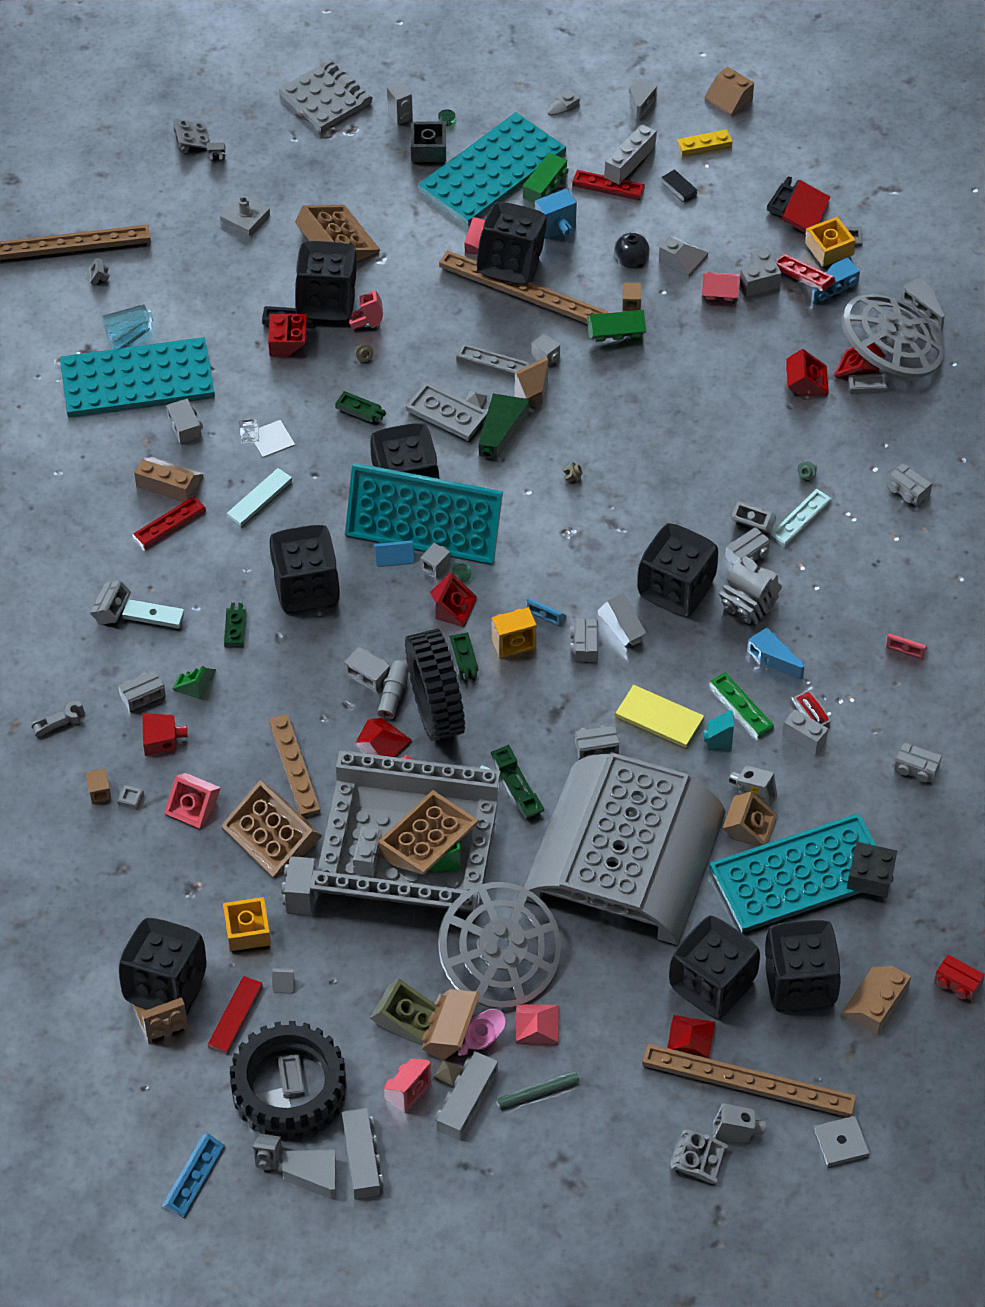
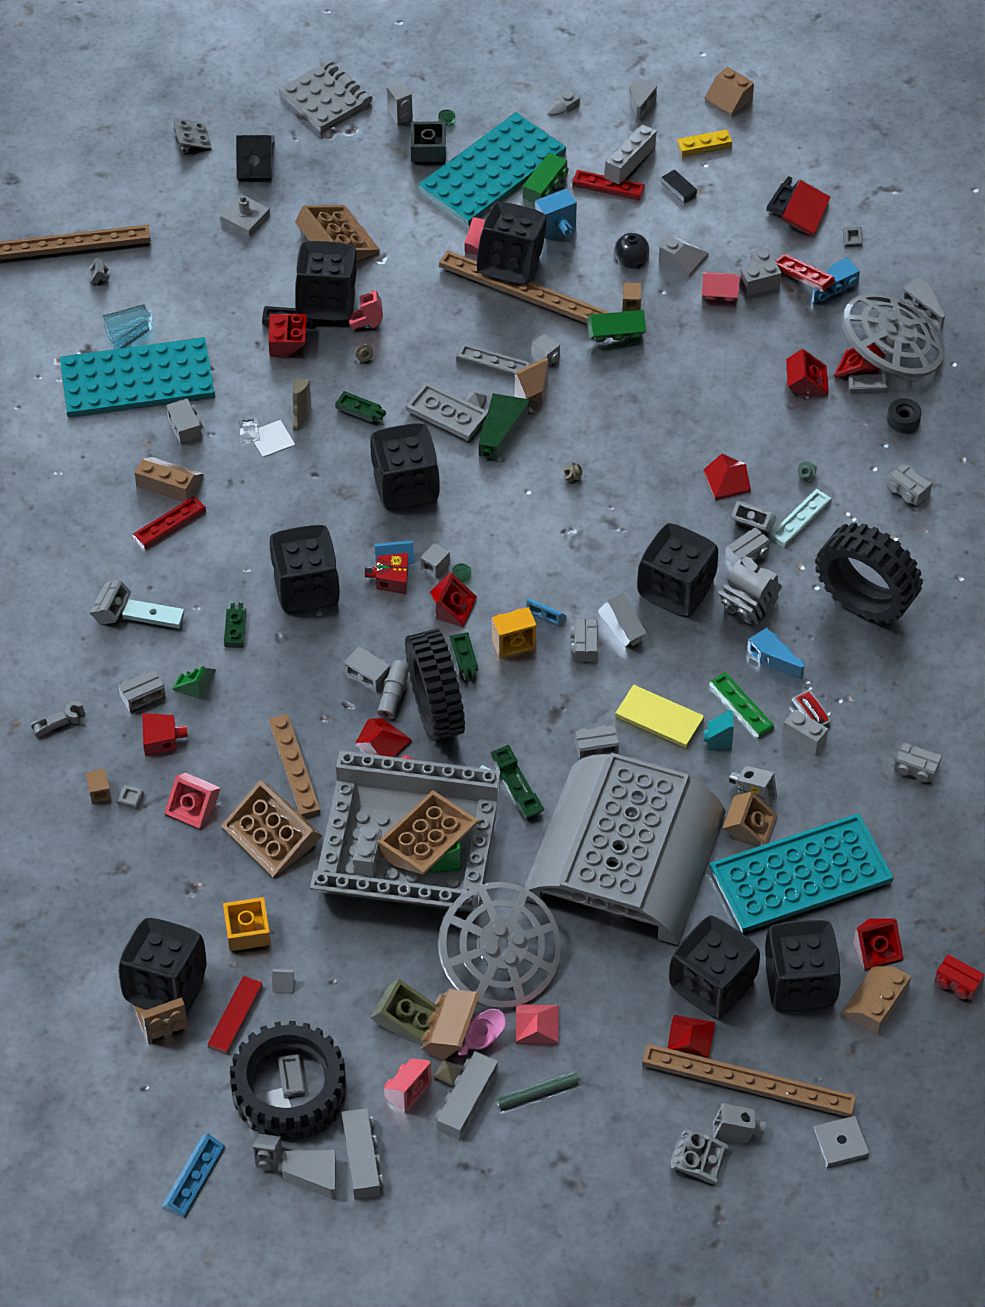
(216, 148): light grey tile -> none
(254, 145): none -> black bracket
(259, 497): light aqua tile -> none
(296, 887): light grey brick -> none
(301, 402): none -> dark tan slope
(390, 572): none -> red torso
(424, 510): teal plate -> none
(727, 477): none -> red slope
(830, 241): light orange brick -> none
(872, 869): pearl dark grey brick -> none
(878, 942): none -> red slope
(881, 555): none -> black tyre
(906, 406): none -> black tyre
(906, 646): coral slope -> none

